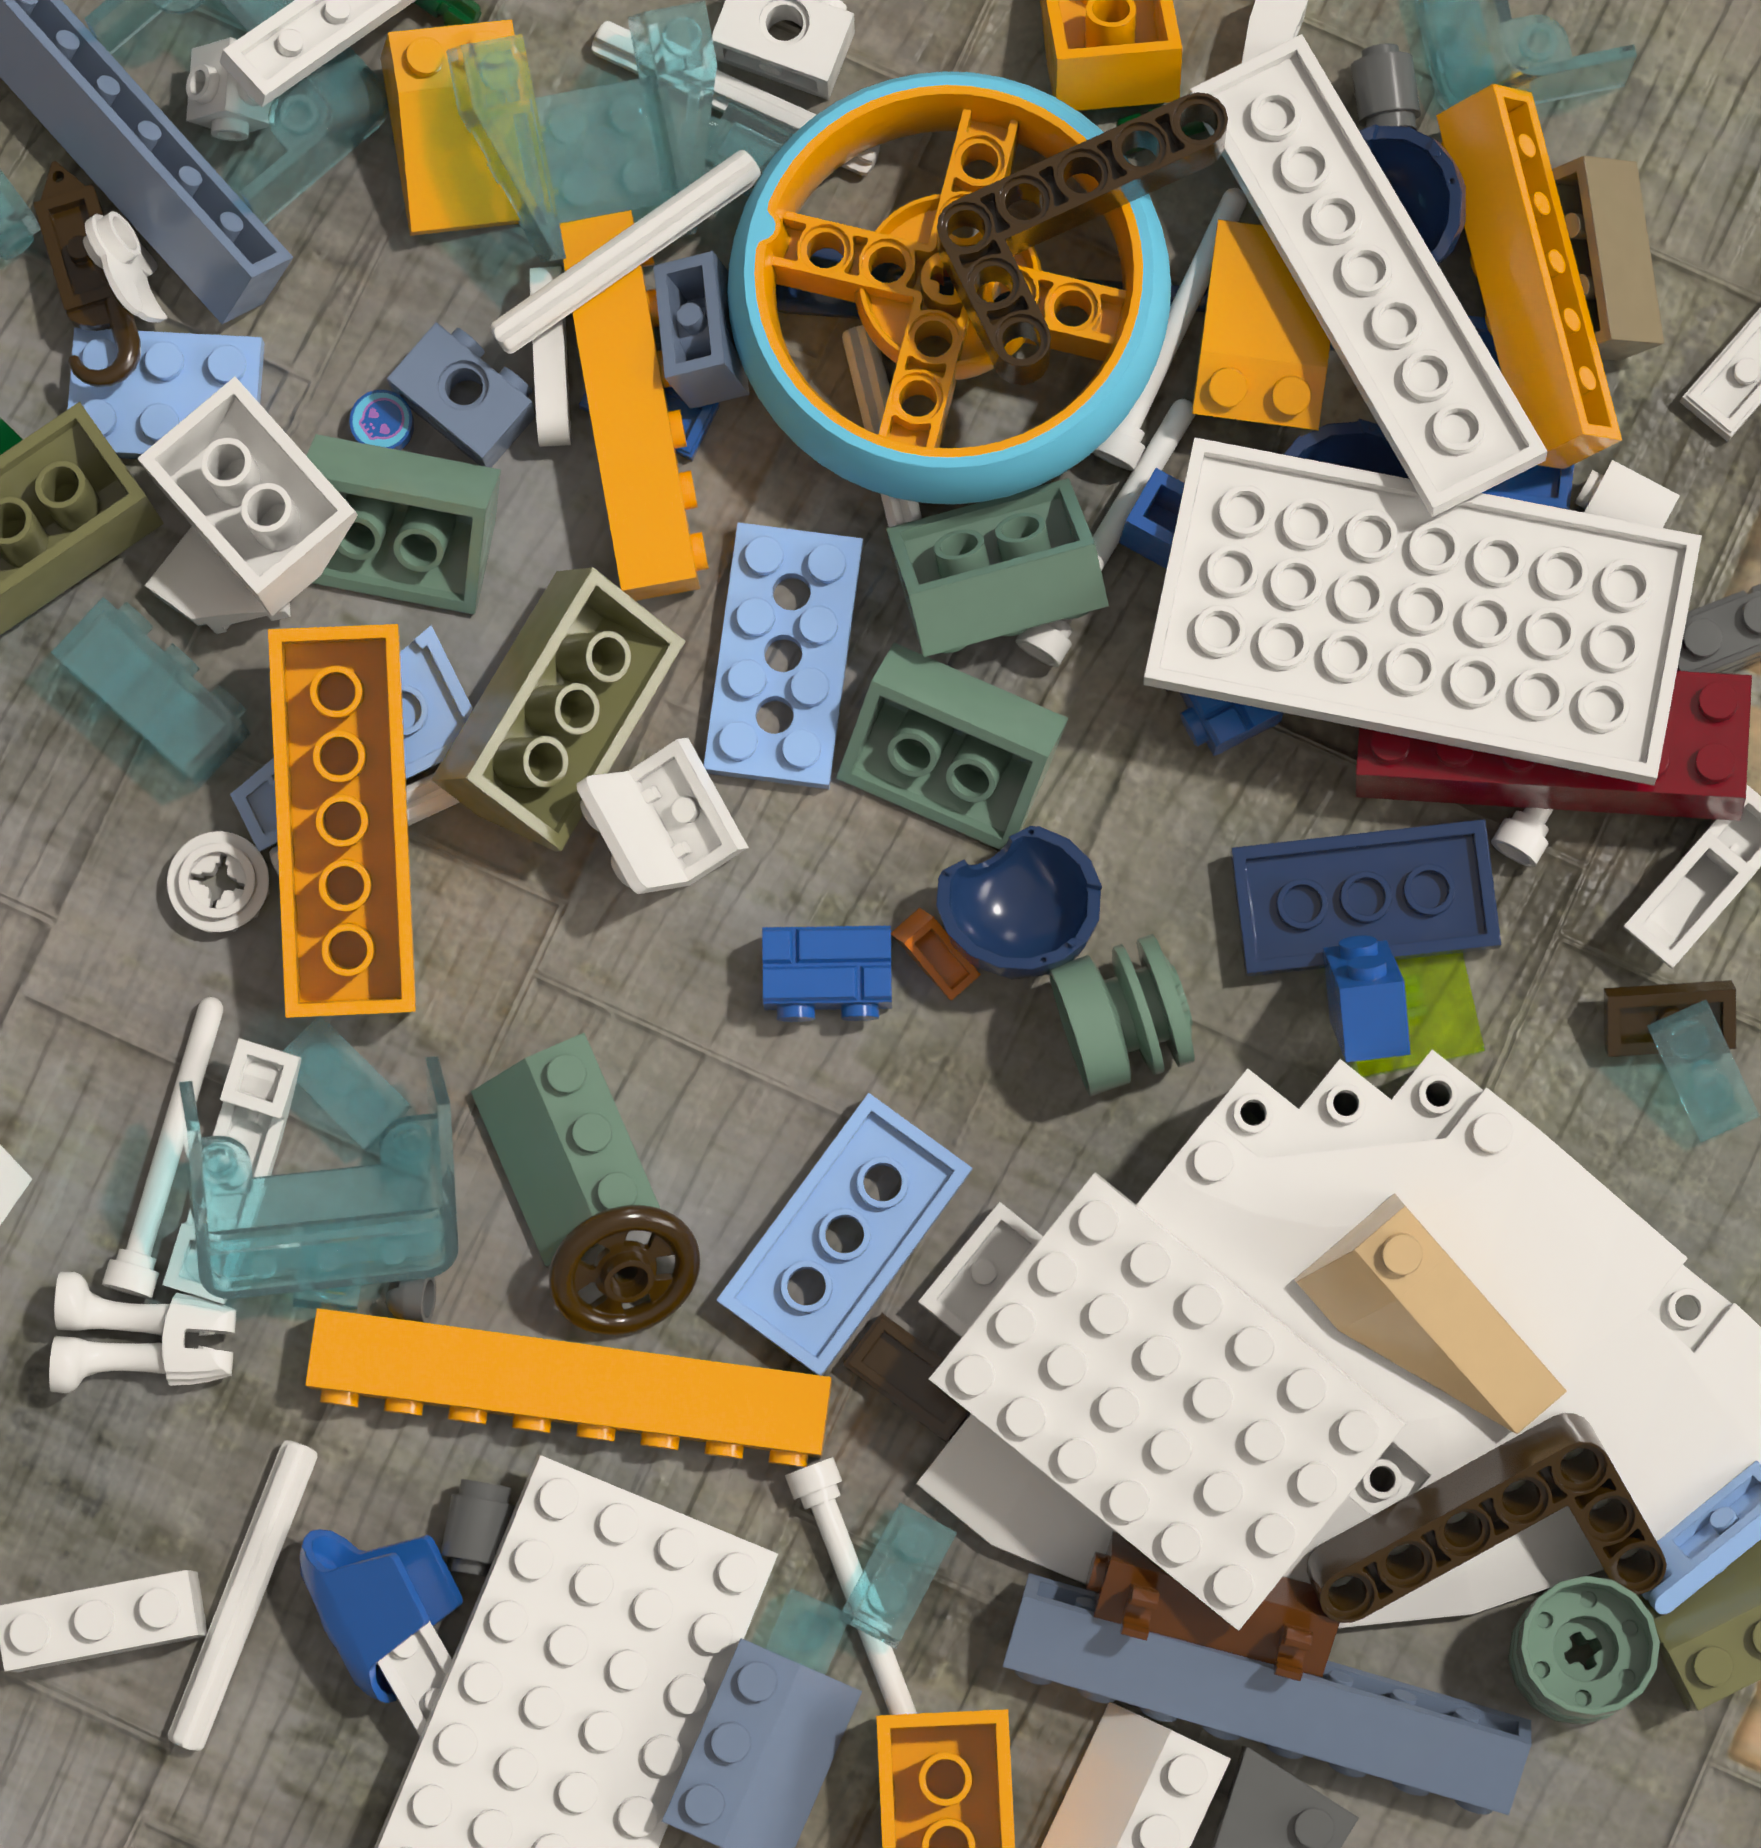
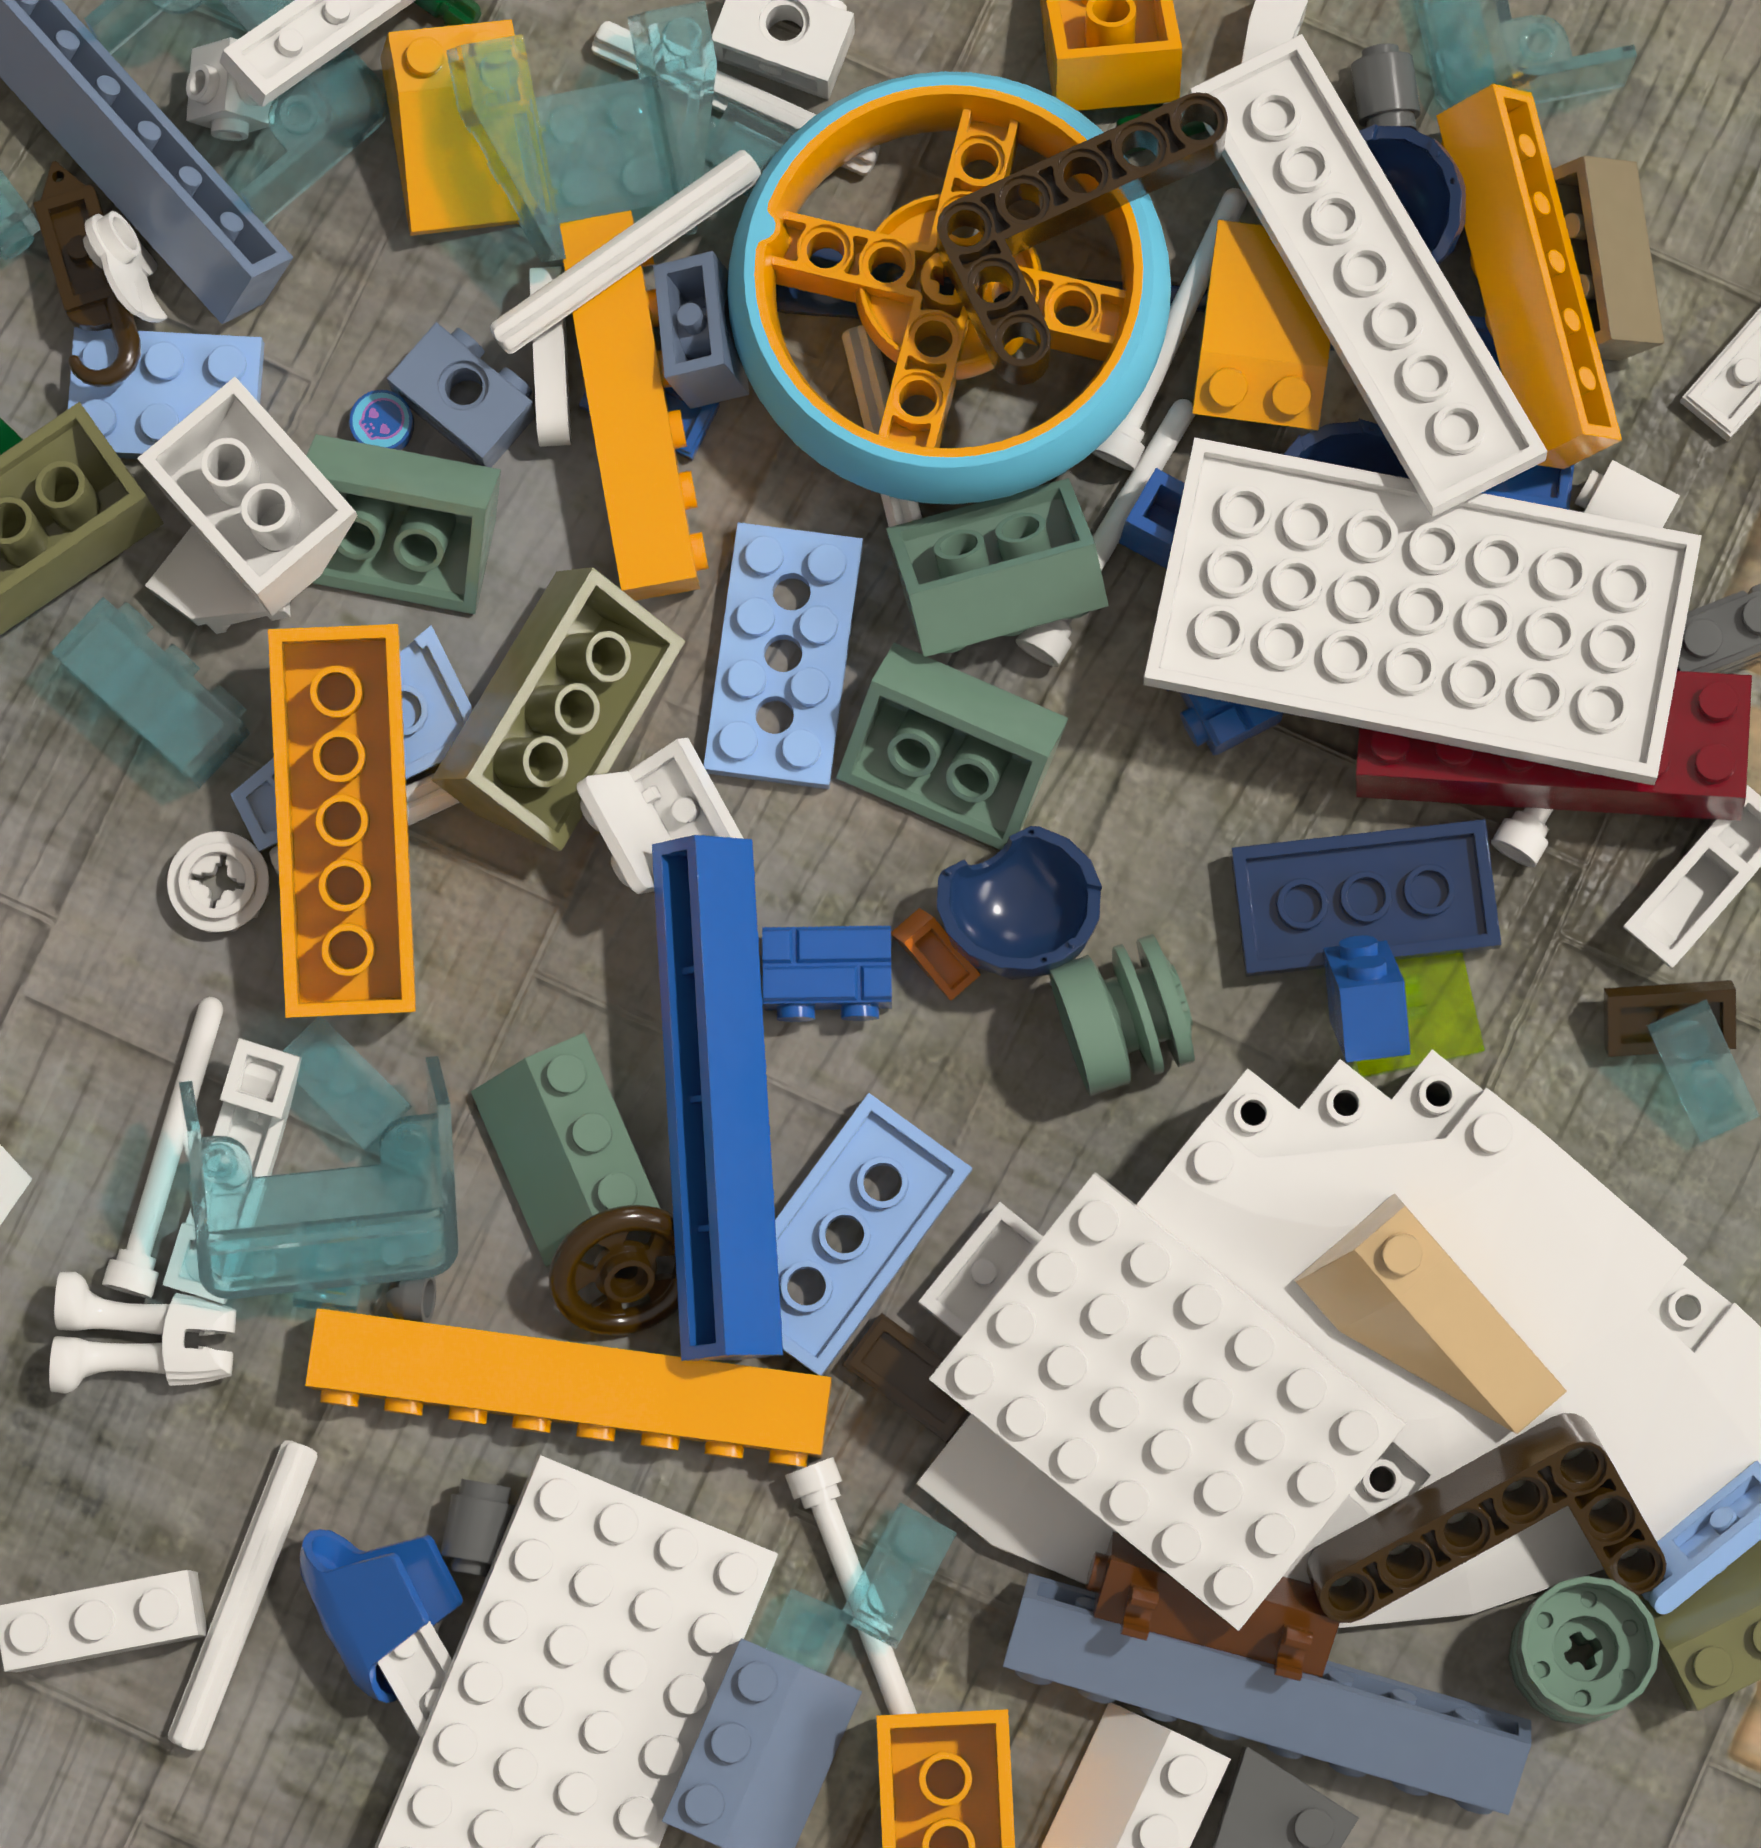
(717, 1099): none -> blue brick

